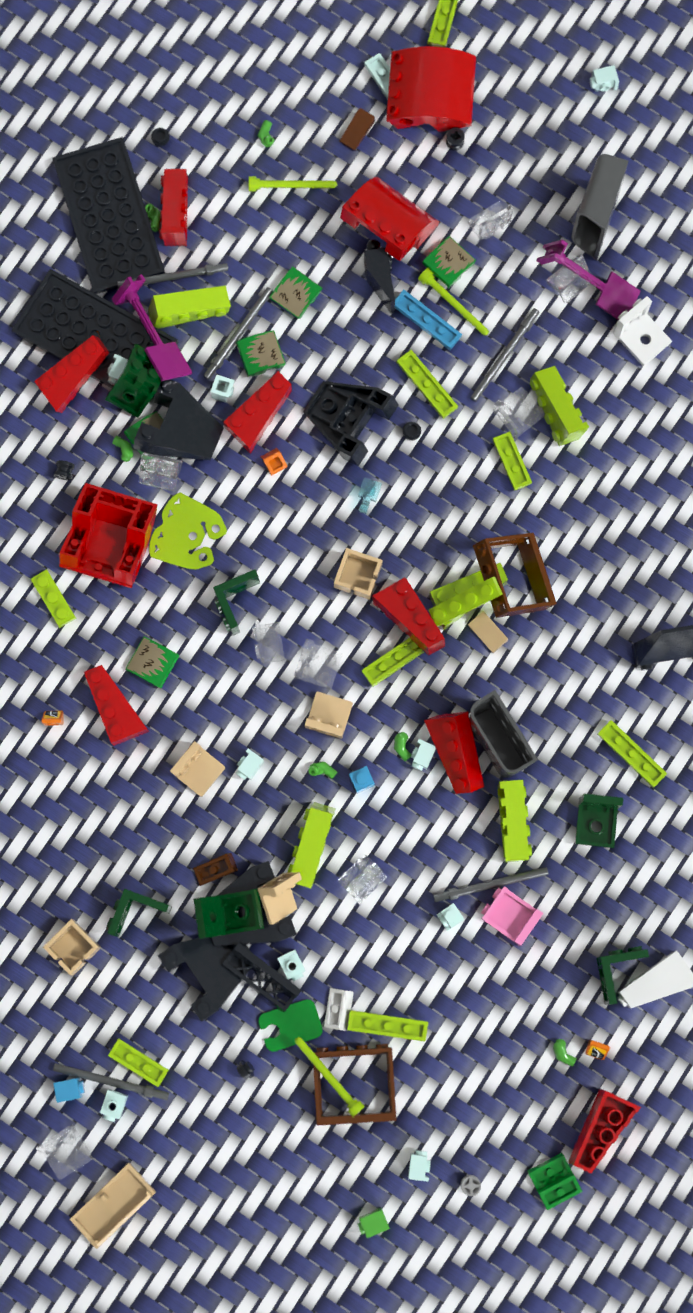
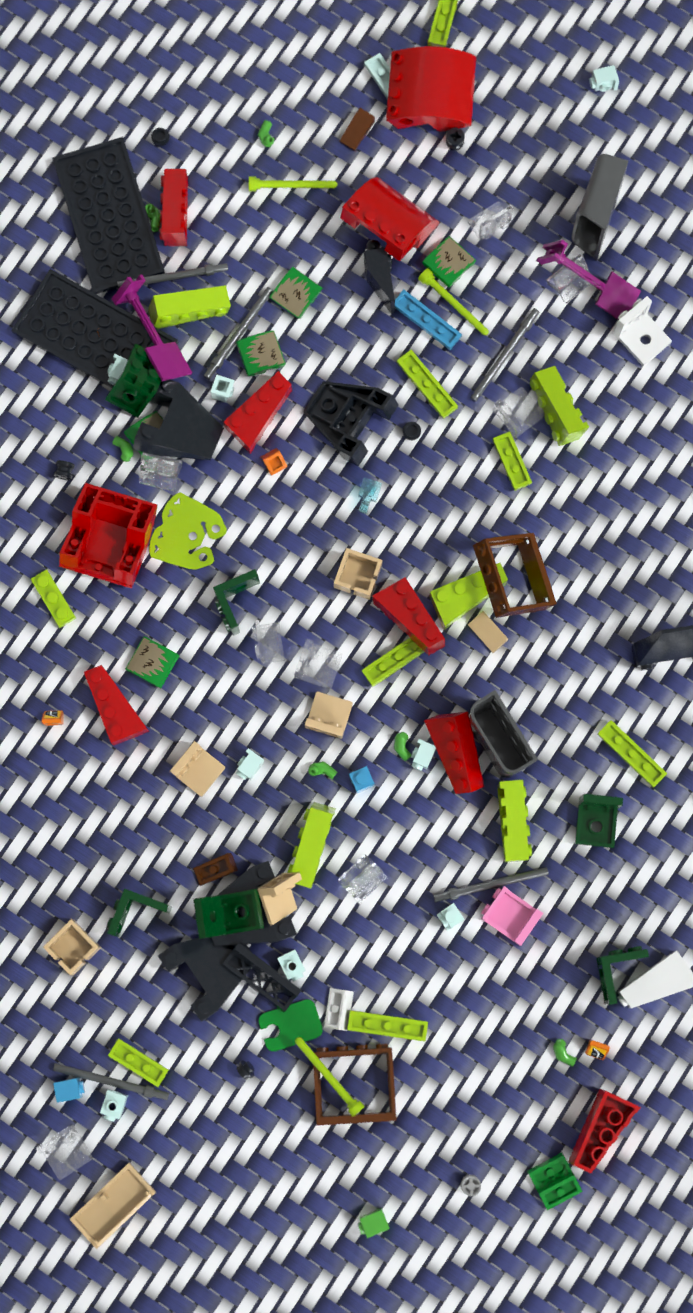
(71, 373): red wedge -> none
(418, 1166): light aqua brick -> none
(465, 601): lime plate -> none

